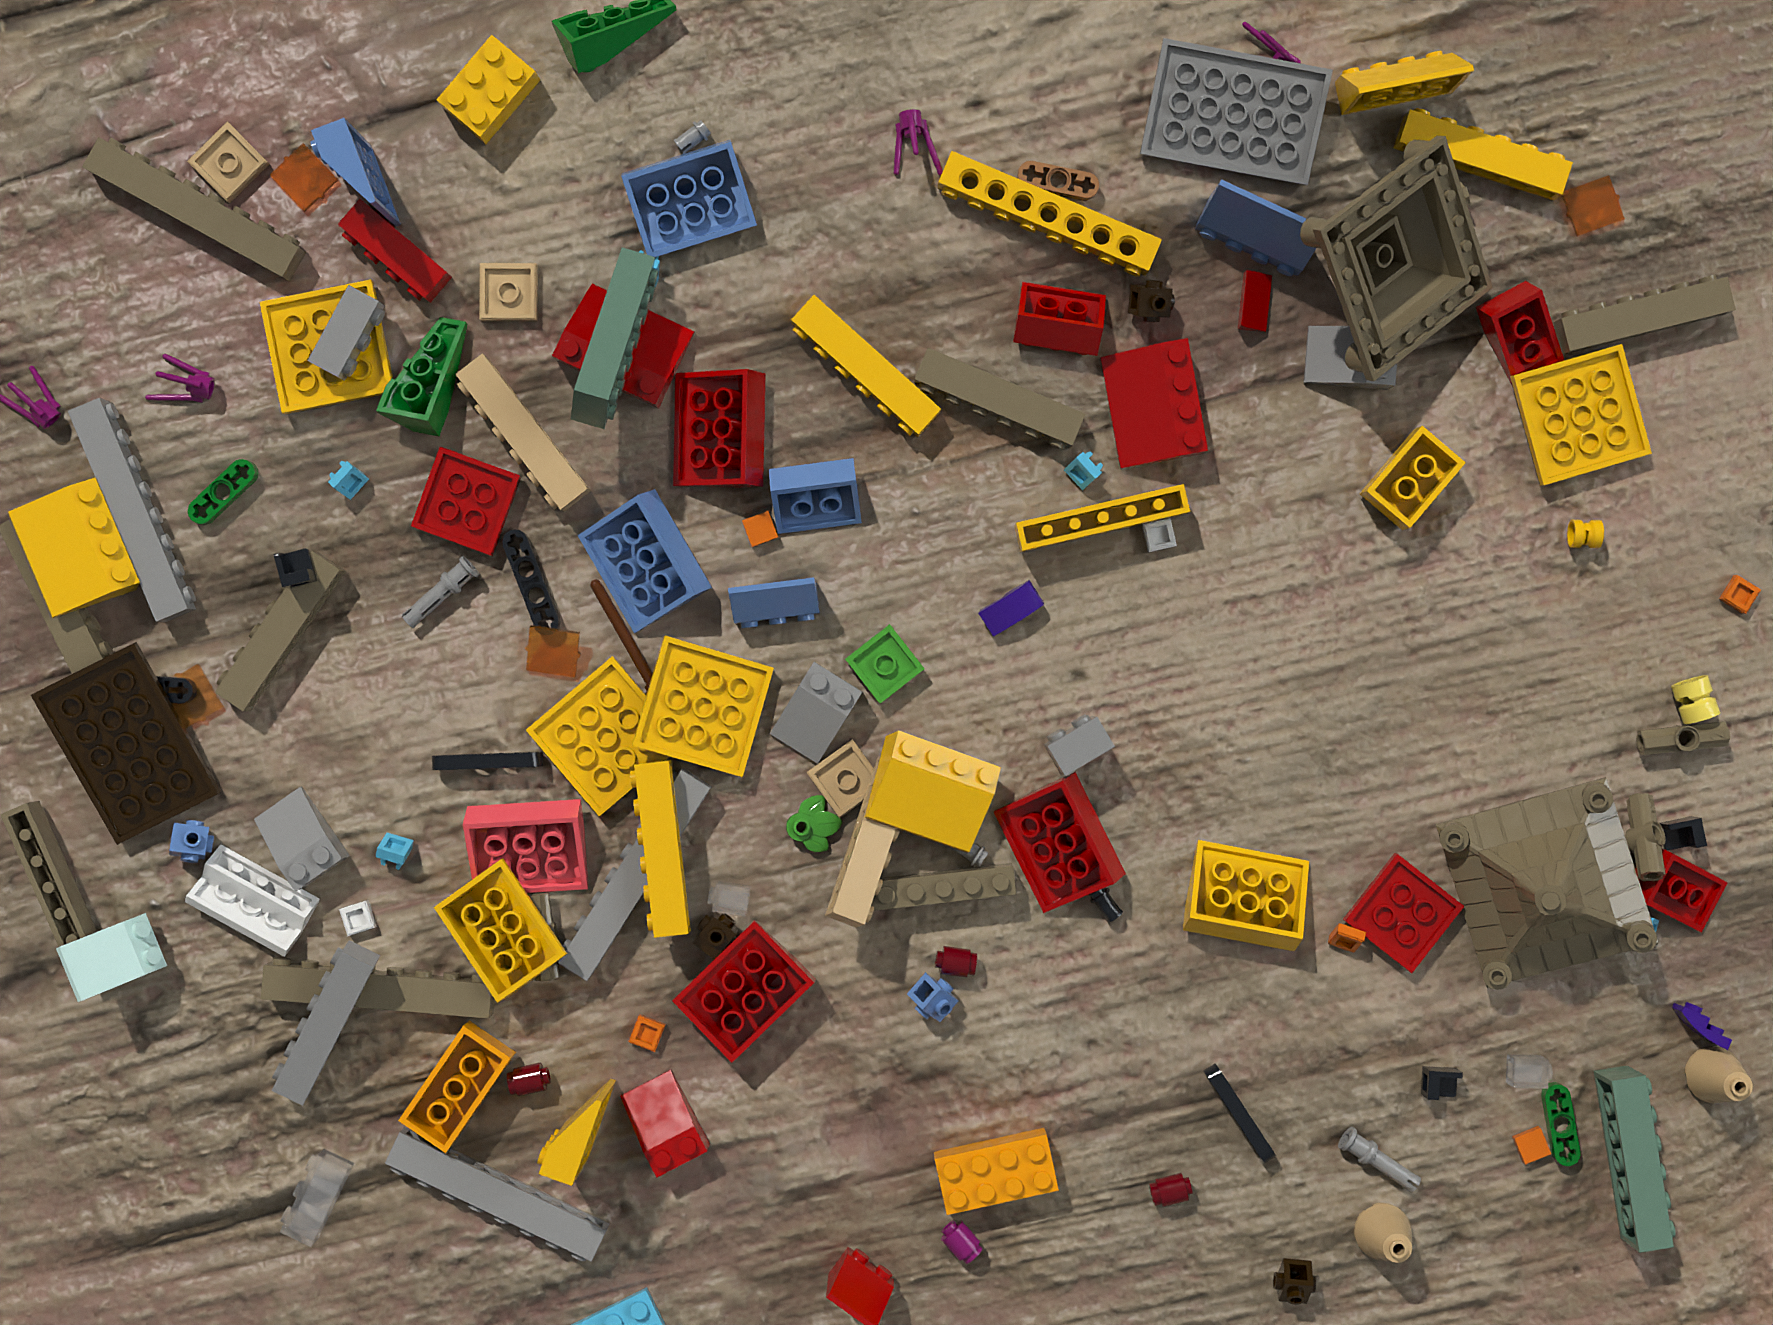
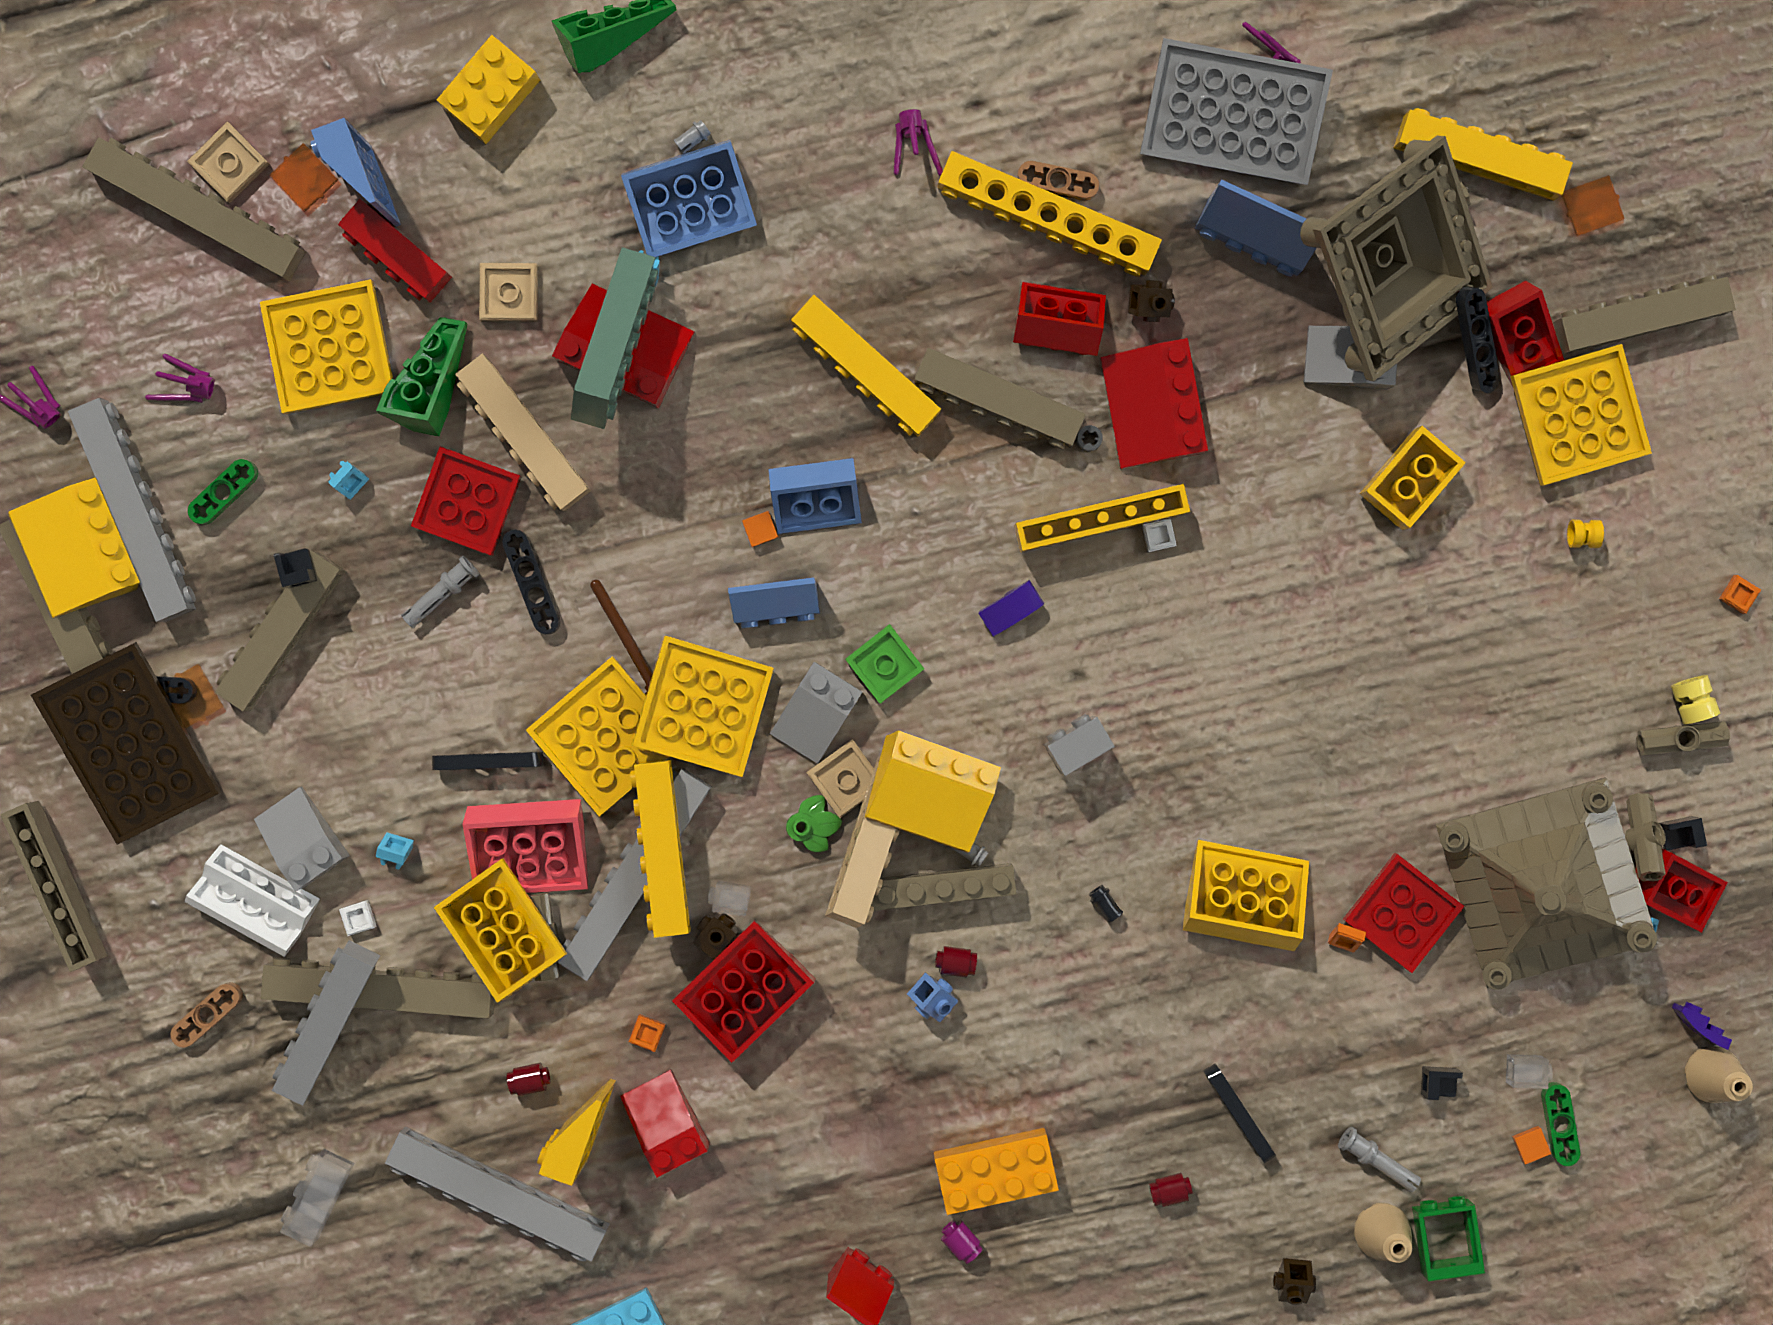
(111, 957): light aqua slope -> none
(186, 1022): none -> medium nougat beam
(191, 830): medium blue brick -> none
(347, 333): light grey brick -> none
(457, 1086): light orange brick -> none
(553, 651): clear orange piece -> none
(644, 560): medium blue slope -> none
(719, 429): red slope -> none
(1060, 843): red slope -> none
(1083, 470): medium azure tile -> none
(1088, 447): none -> dark grey bush
(1254, 301): red slope -> none
(1400, 82): yellow slope -> none
(1455, 1266): none -> green window
(1473, 342): none -> black beam
(1634, 1158): sand green brick -> none

